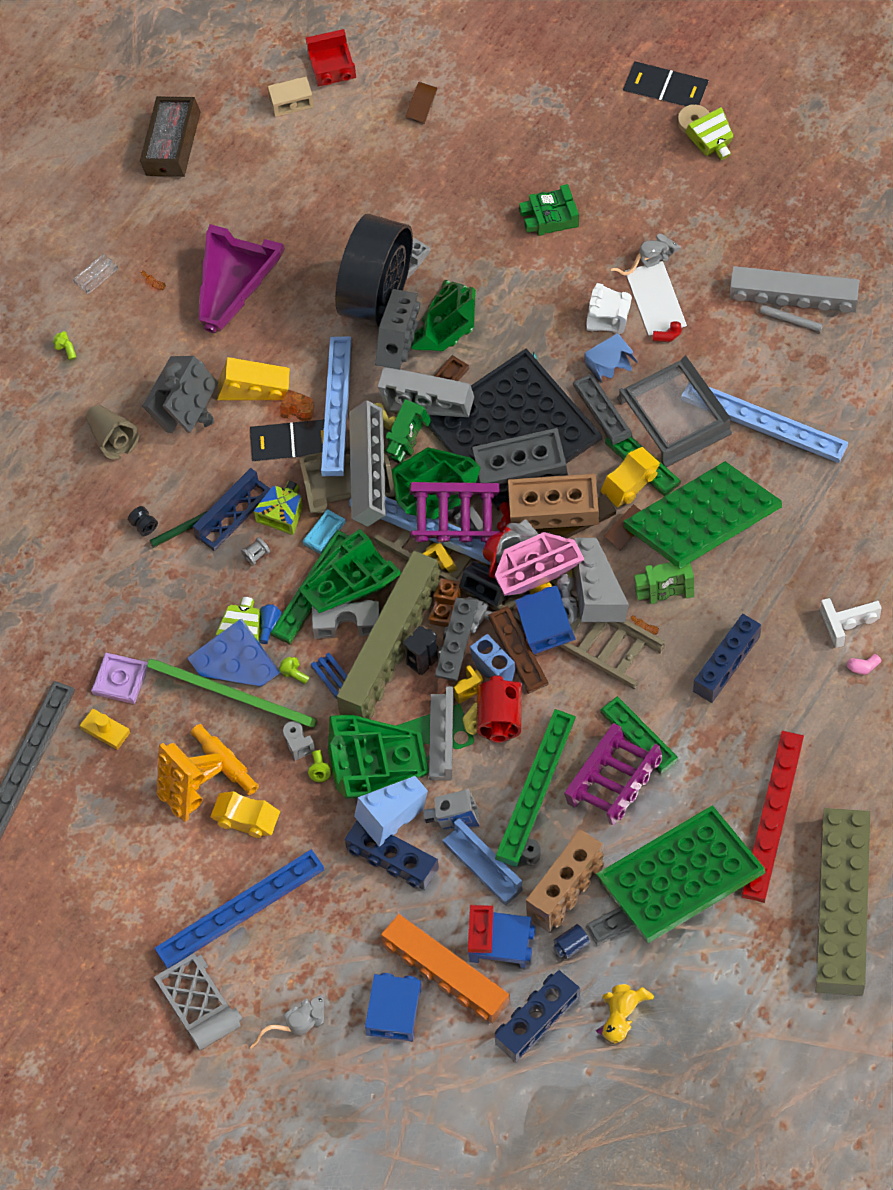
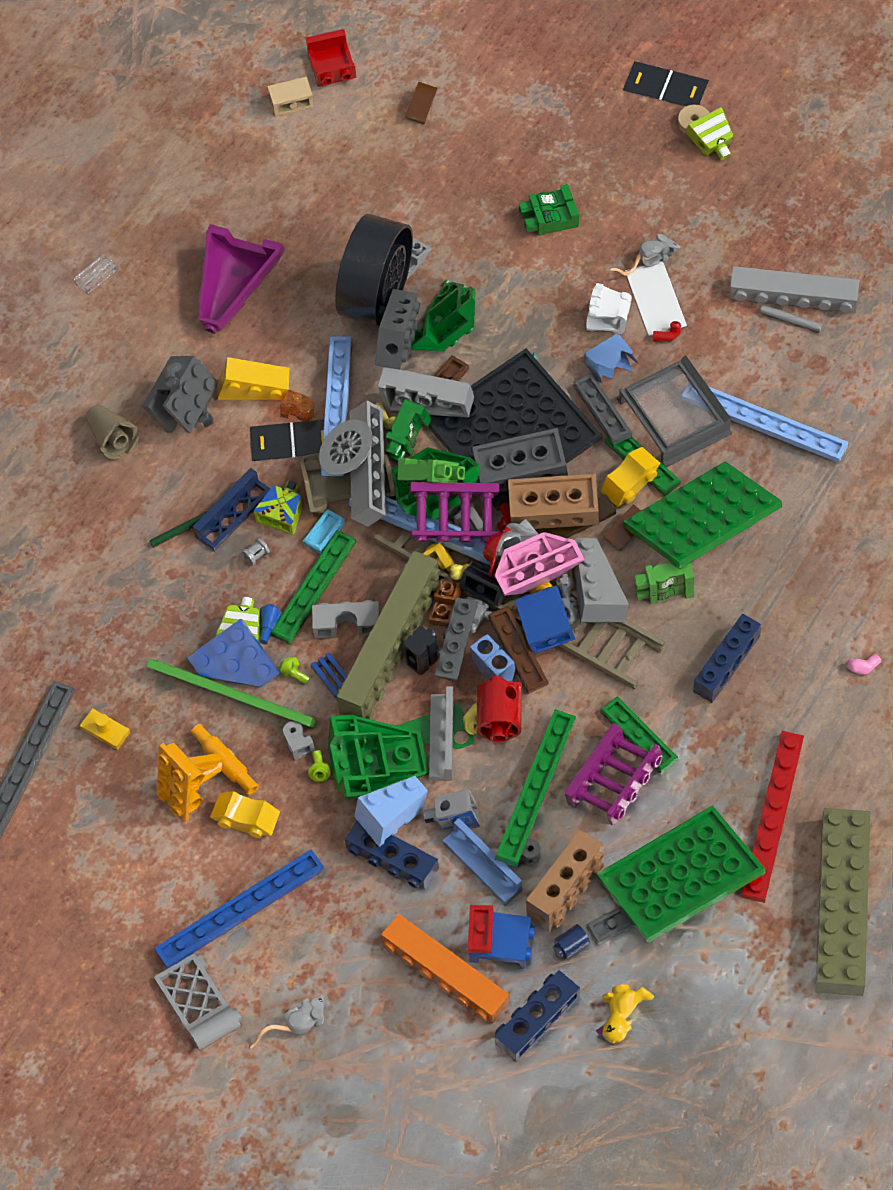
(62, 341): lime plate -> none
(120, 678): lavender tile -> none
(142, 520): black wheel -> none
(152, 281): clear orange piece -> none
(170, 136): brick -> none
(343, 444): none -> light grey piece
(348, 574): green wedge -> none
(393, 1007): blue panel -> none
(429, 471): none -> bright green hips
(457, 571): none -> light yellow arm
(467, 687): yellow bracket -> none
(641, 623): clear orange piece -> none
(847, 619): white bracket -> none

